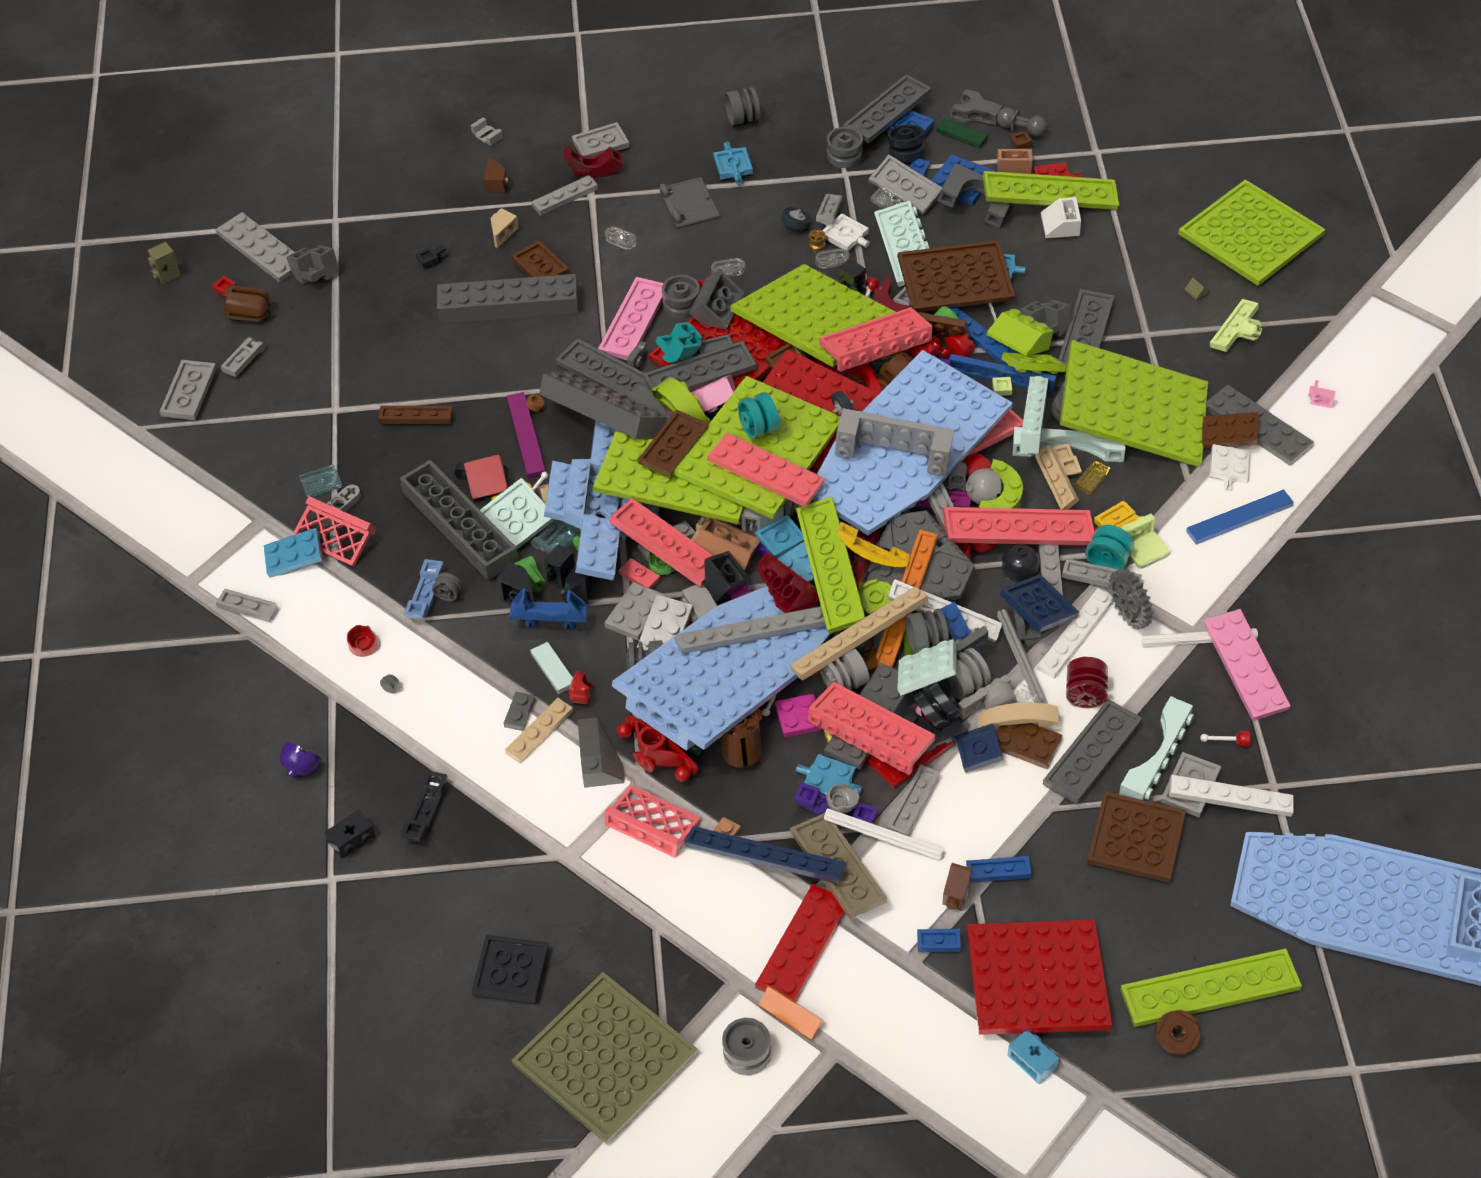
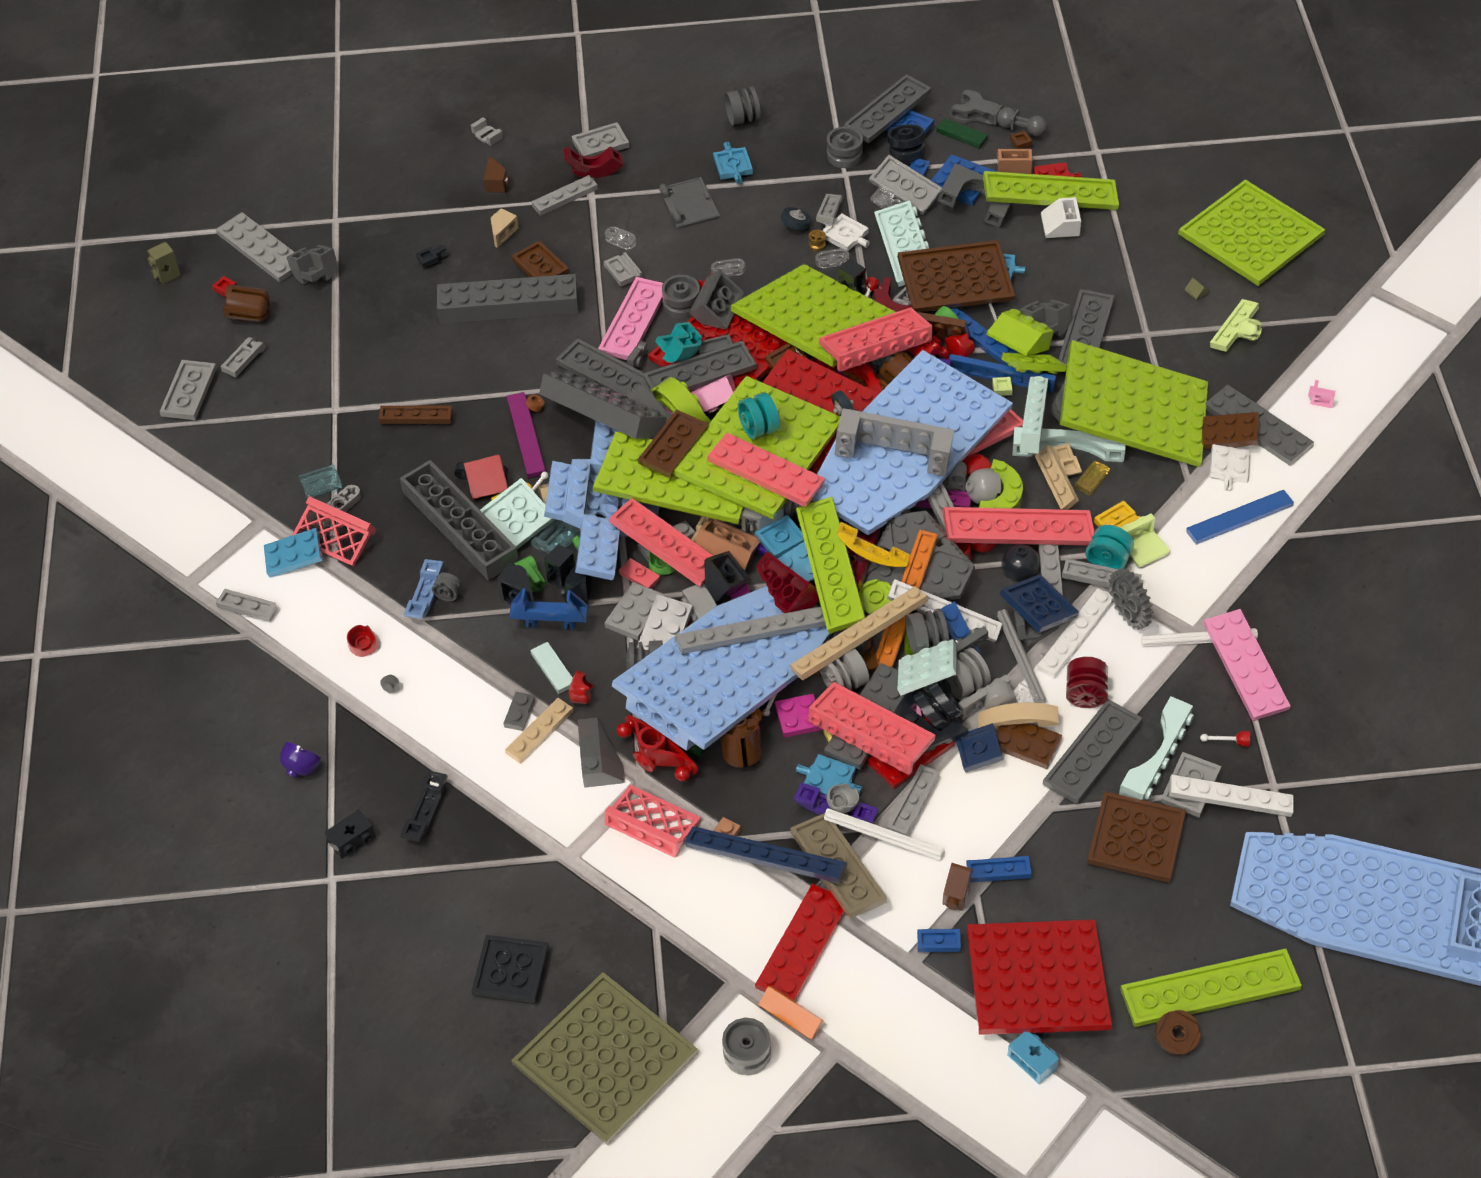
(622, 269): none -> light grey plate

